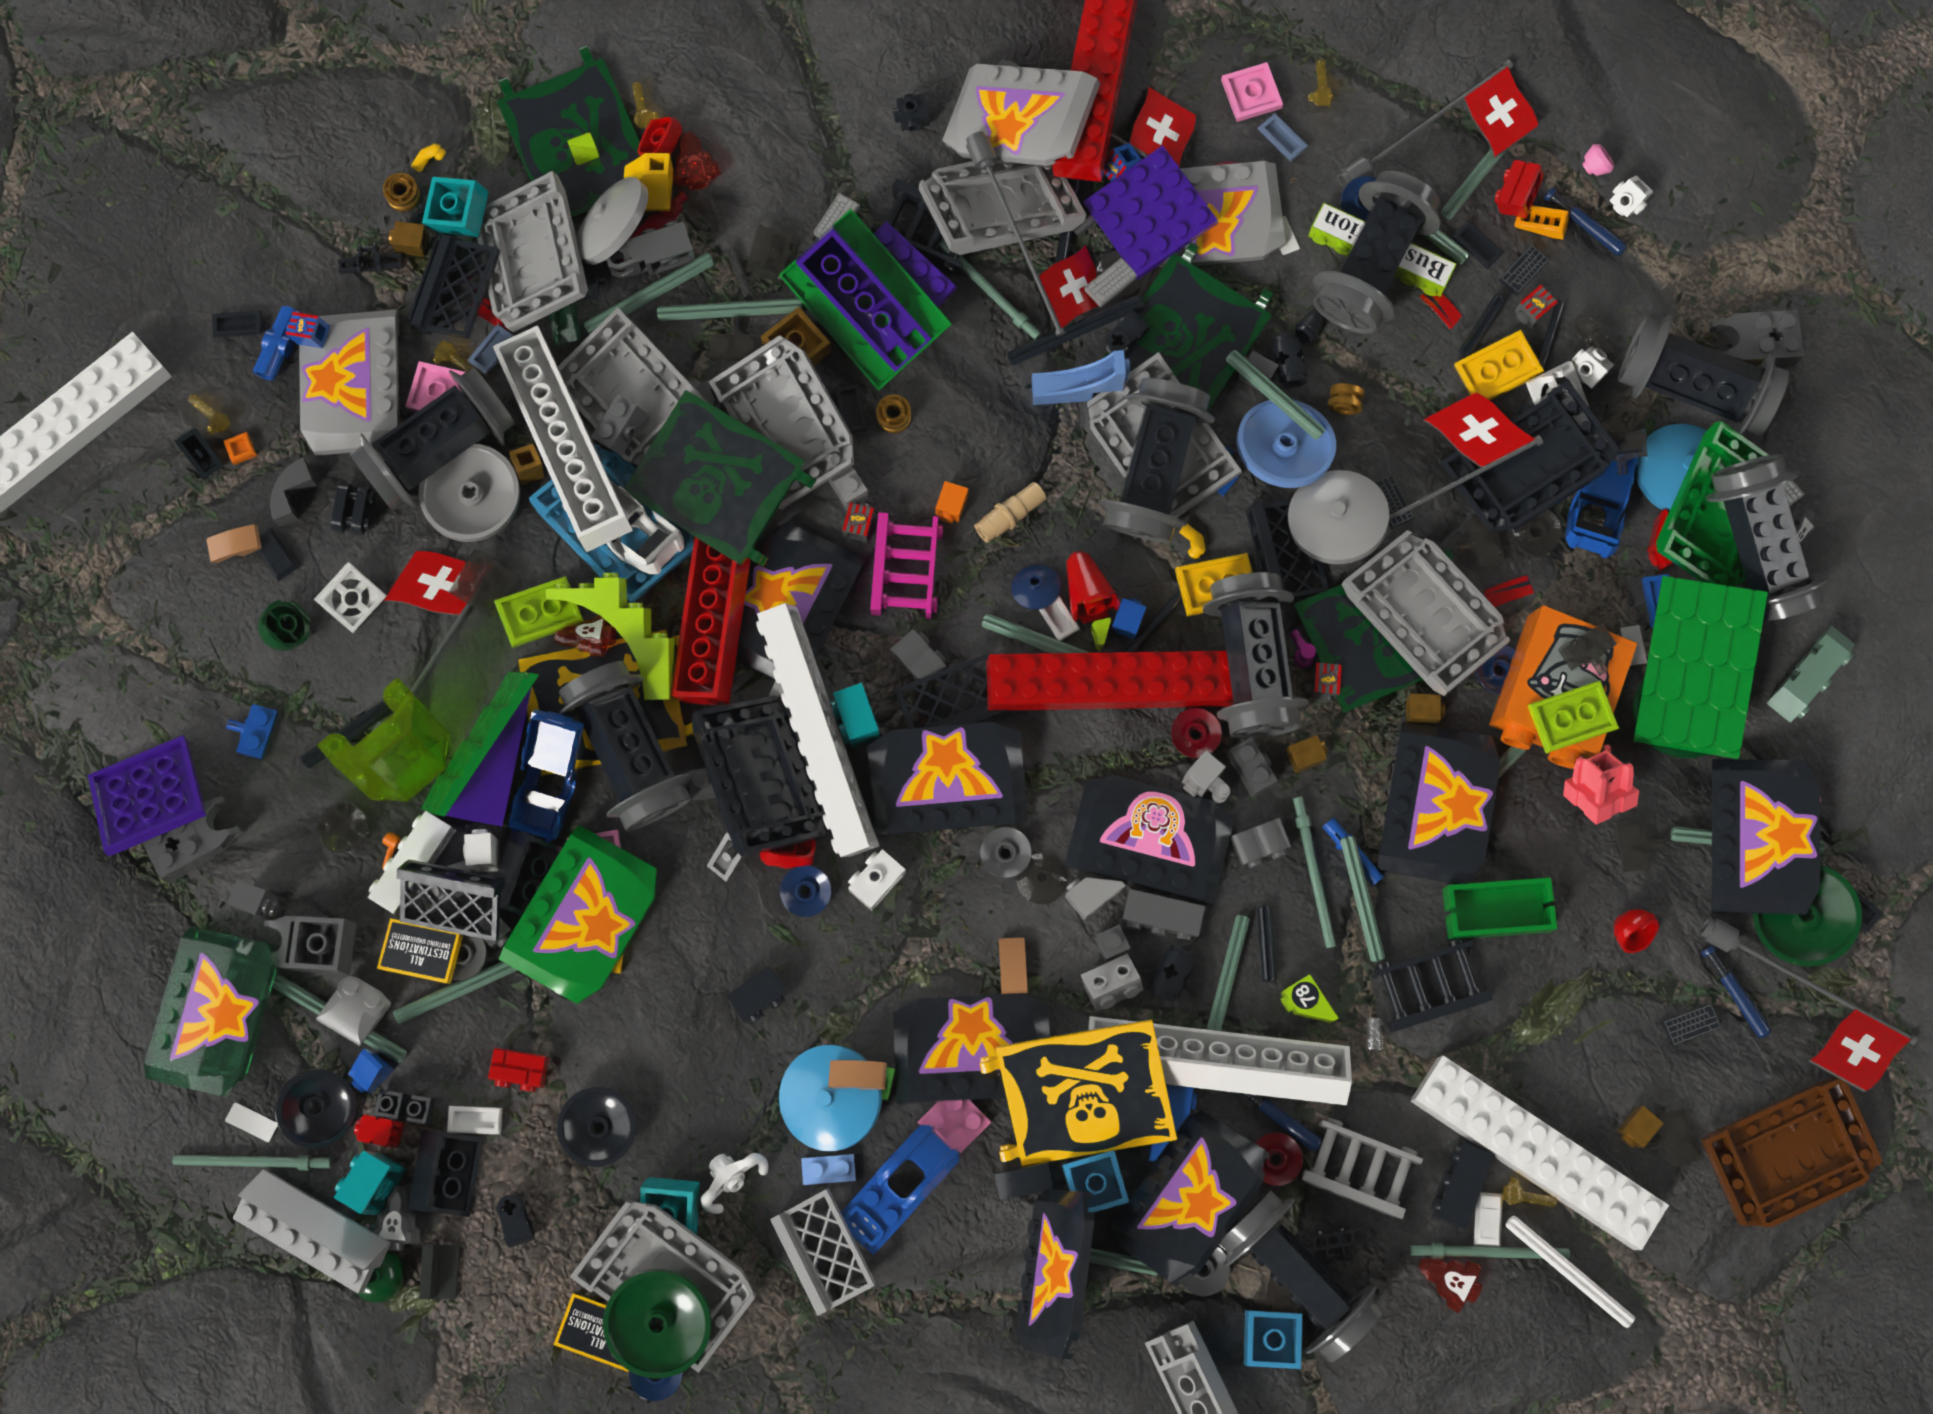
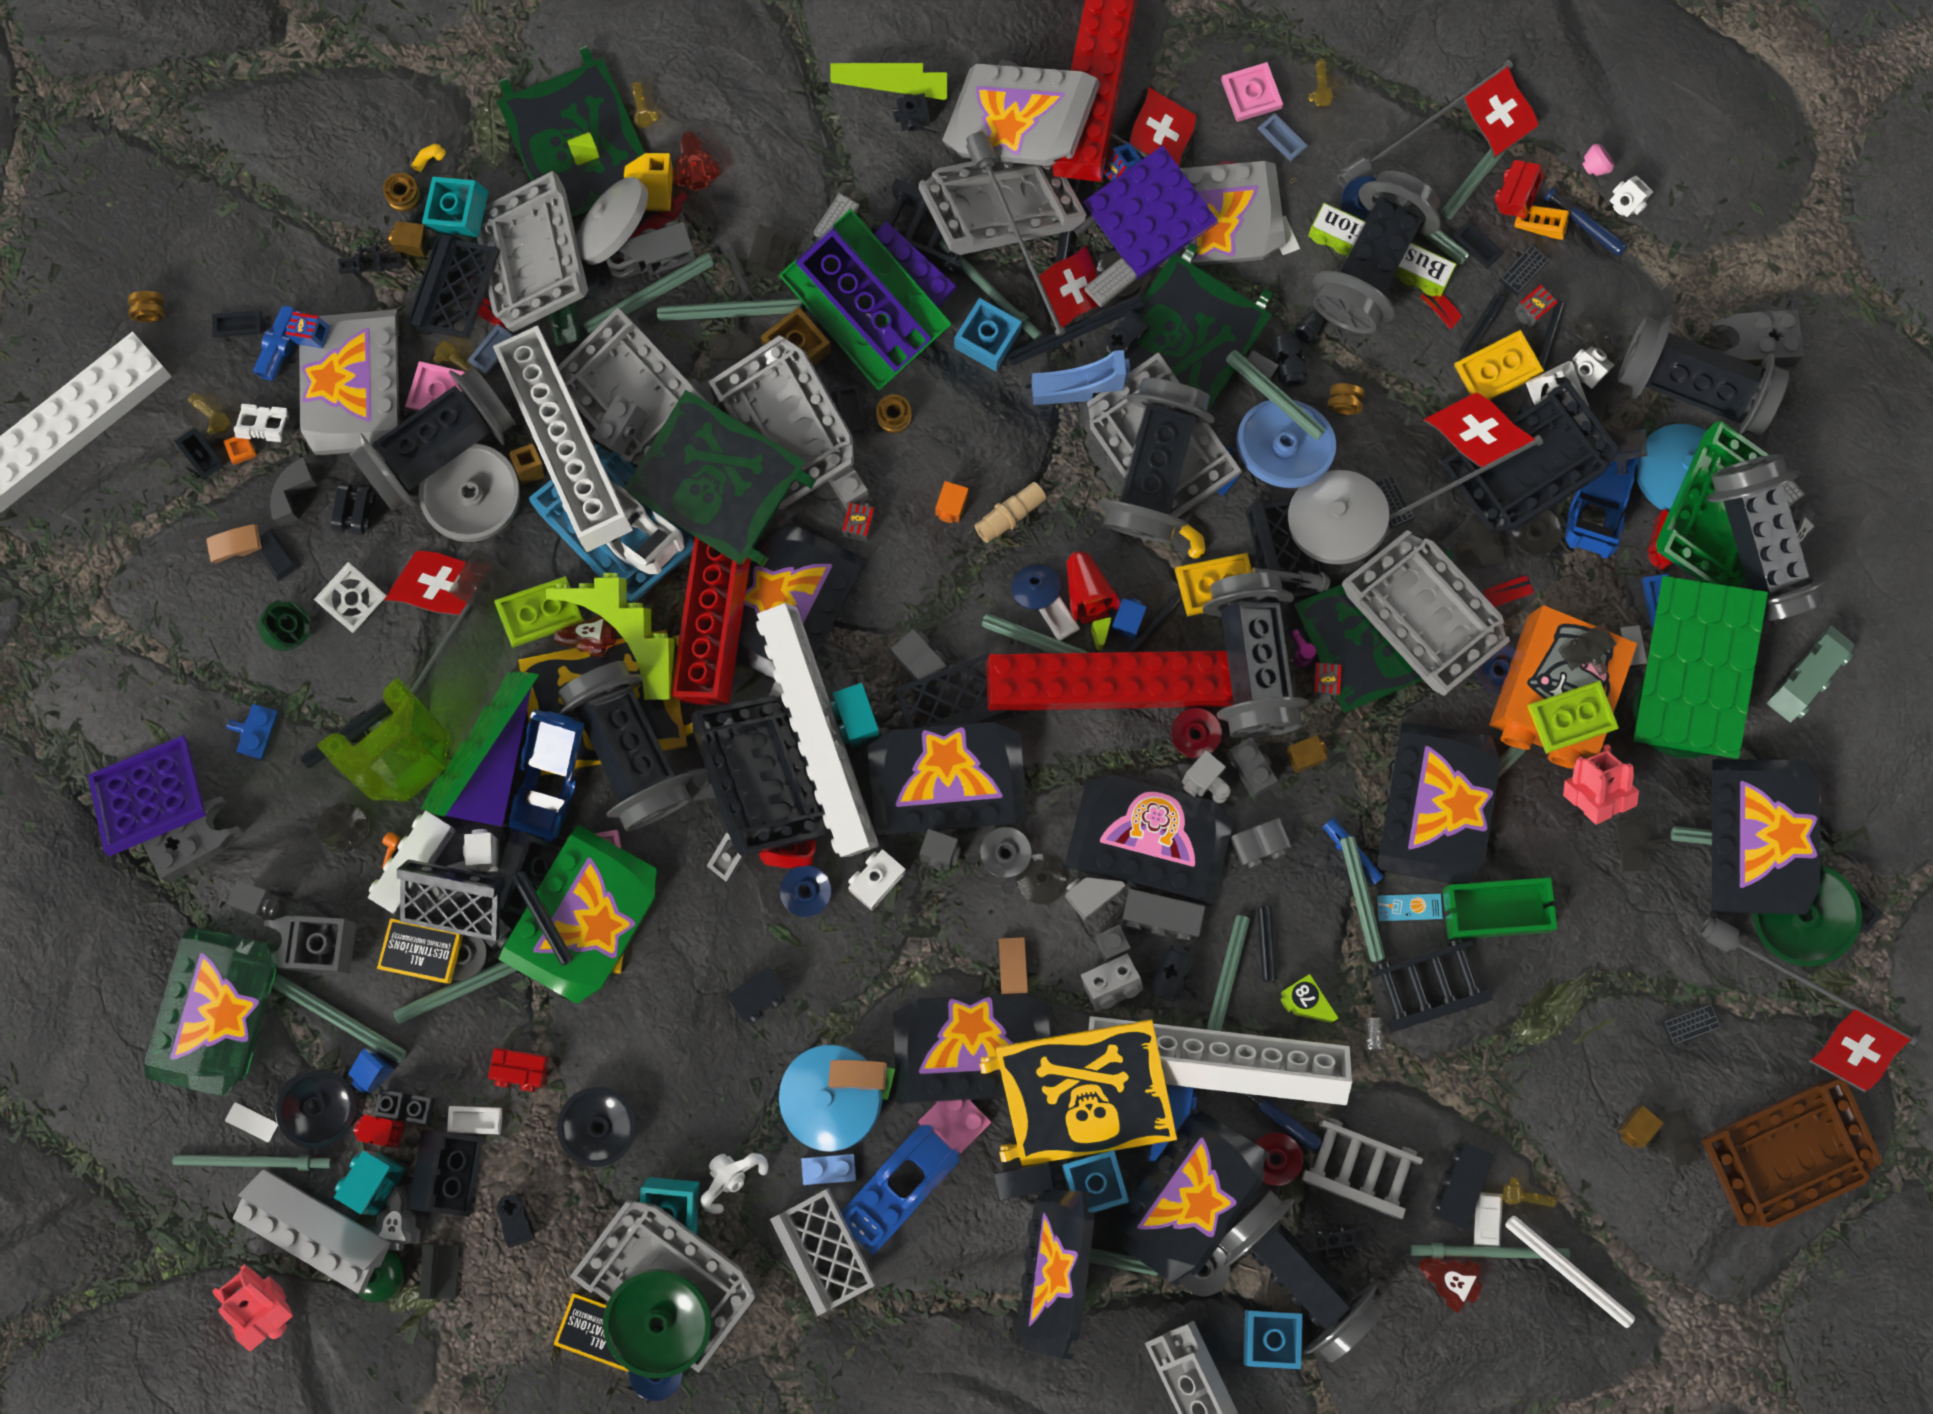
(146, 306): none -> pearl gold wheel
(255, 1308): none -> coral piece
(259, 428): none -> white piece
(354, 1009): light grey slope -> none
(542, 918): none -> black axle
(660, 136): red piece -> none
(885, 552): dark pink fence -> none
(891, 77): none -> lime wedge
(939, 850): none -> dark grey brick
(987, 334): none -> dark azure brick
(1302, 579): none -> dark grey pin
(1304, 823): sand green bar -> none
(1409, 907): none -> medium azure sticker
(1424, 709): pearl gold brick -> none
(1539, 1153): white brick -> none
(1635, 930): red hat -> none
(1739, 996): dark blue piece -> none

